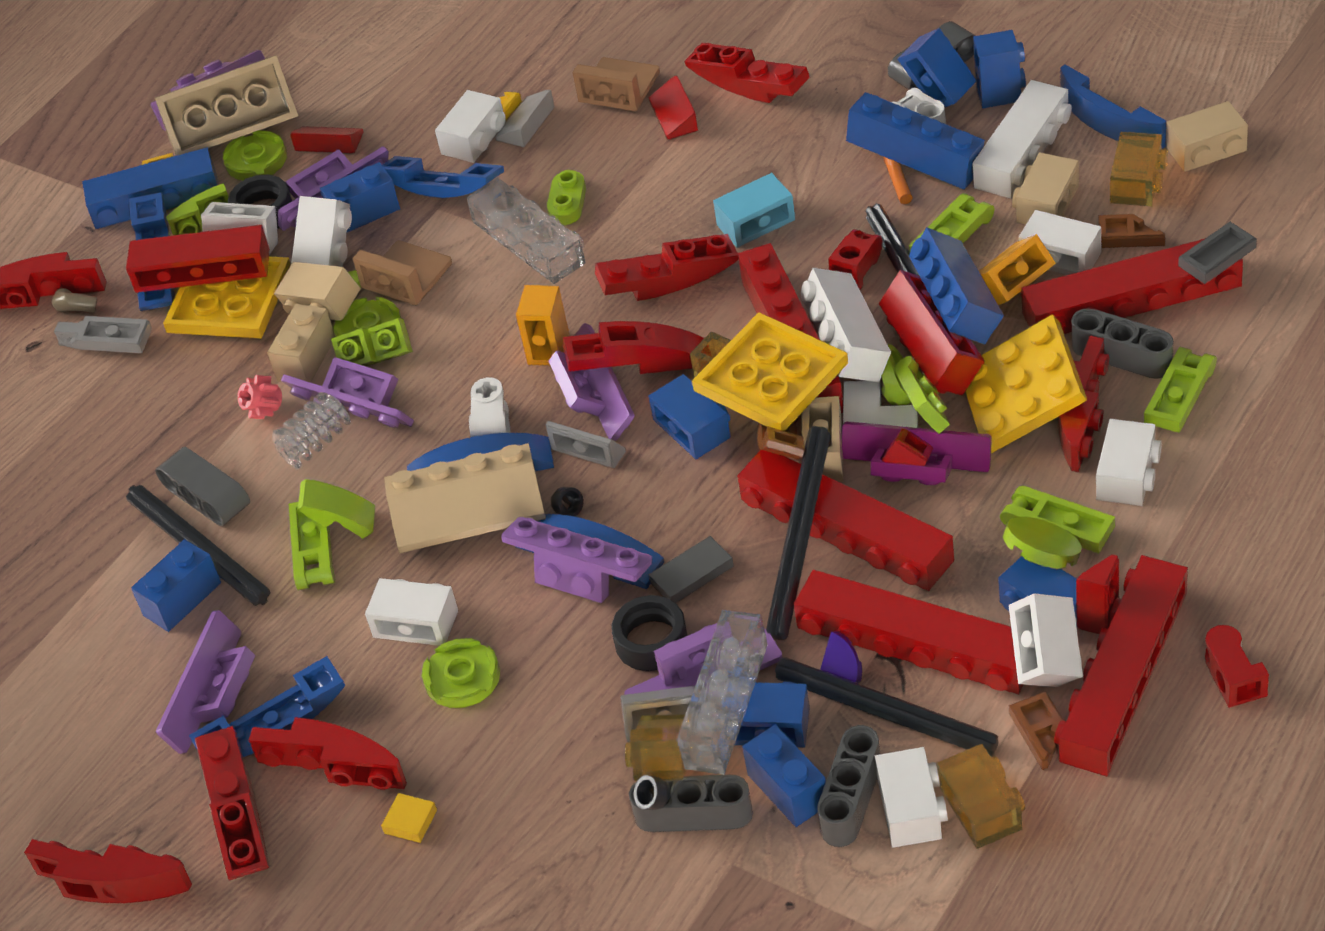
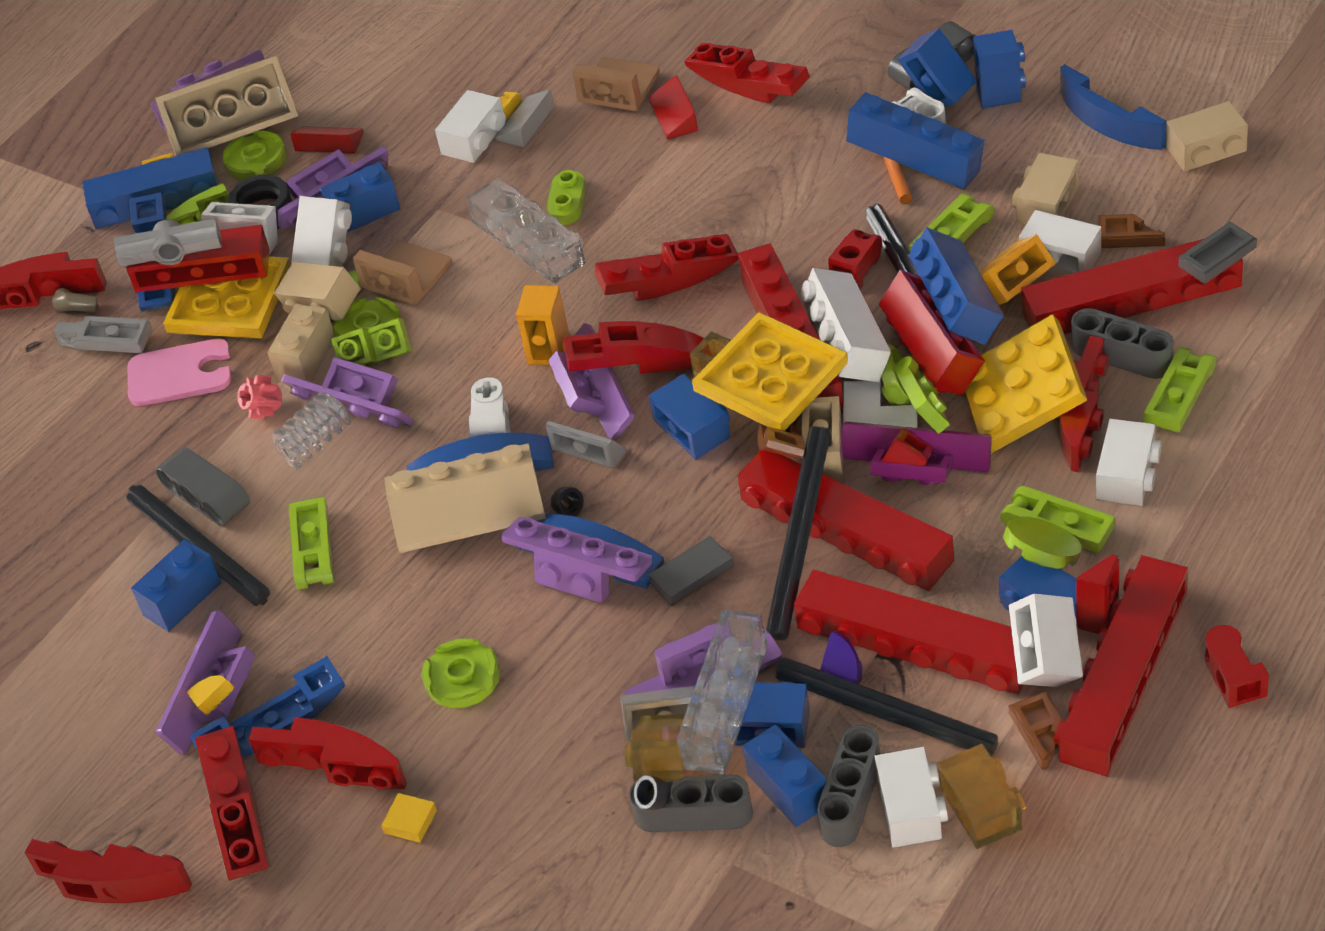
(168, 242): none -> light grey piece
(177, 373): none -> bright pink piece
(210, 693): none -> yellow tile
(331, 503): lime slope -> none
(411, 176): blue slope -> none
(411, 611): white brick -> none
(641, 611): black tyre -> none
(754, 209): medium azure brick -> none
(1020, 137): white brick -> none
(1136, 169): clear yellow brick -> none

